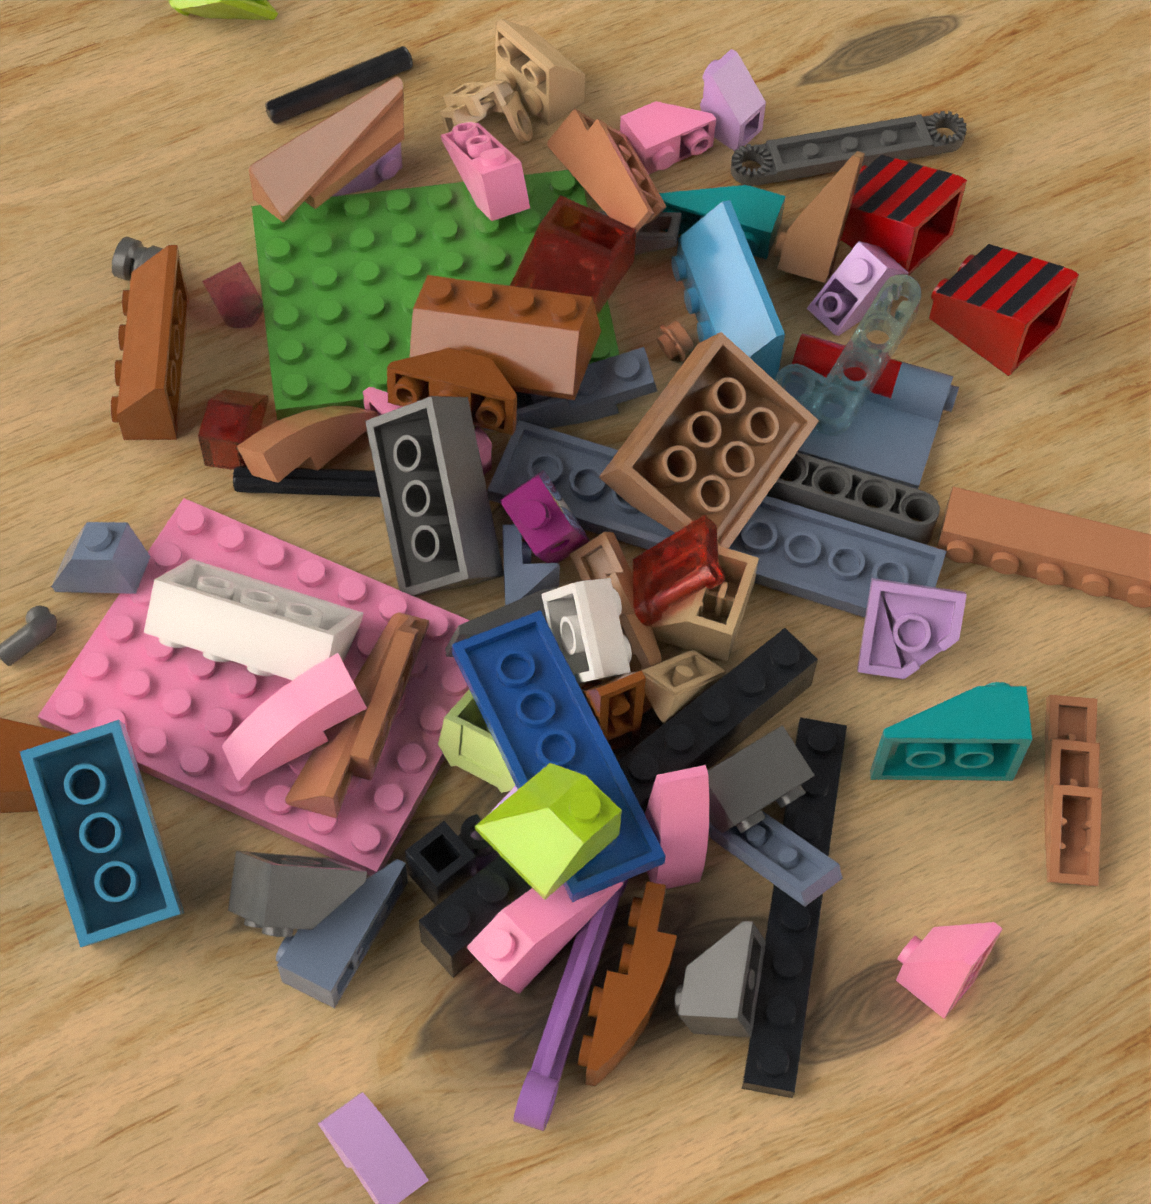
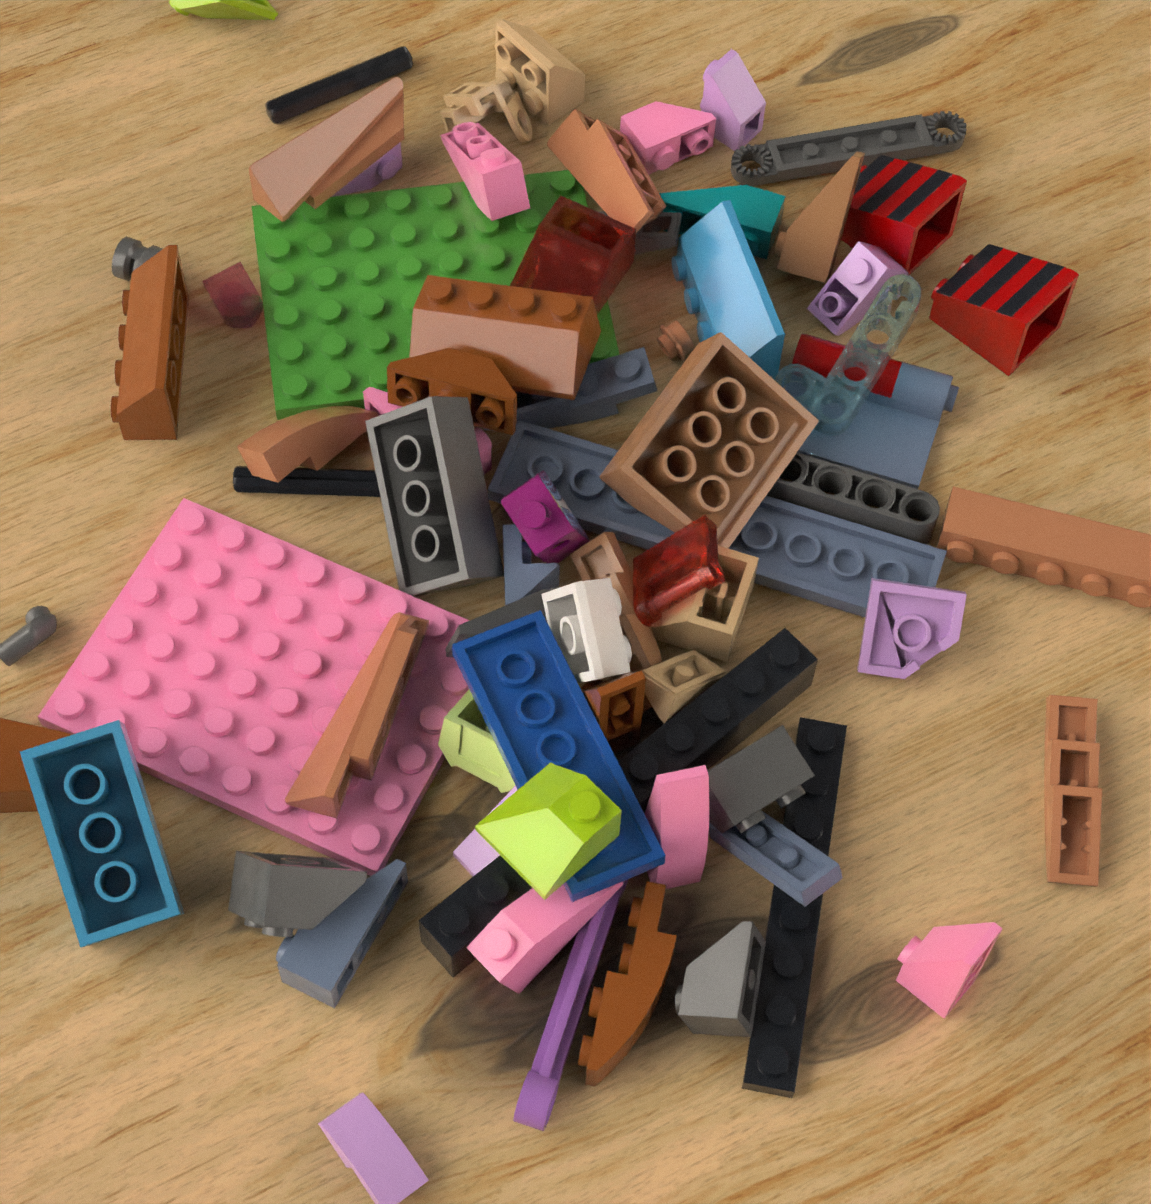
(103, 560): sand blue slope -> none
(228, 422): clear red slope -> none
(247, 620): white slope -> none
(293, 720): bright pink slope -> none
(445, 861): black brick -> none
(963, 738): teal slope -> none

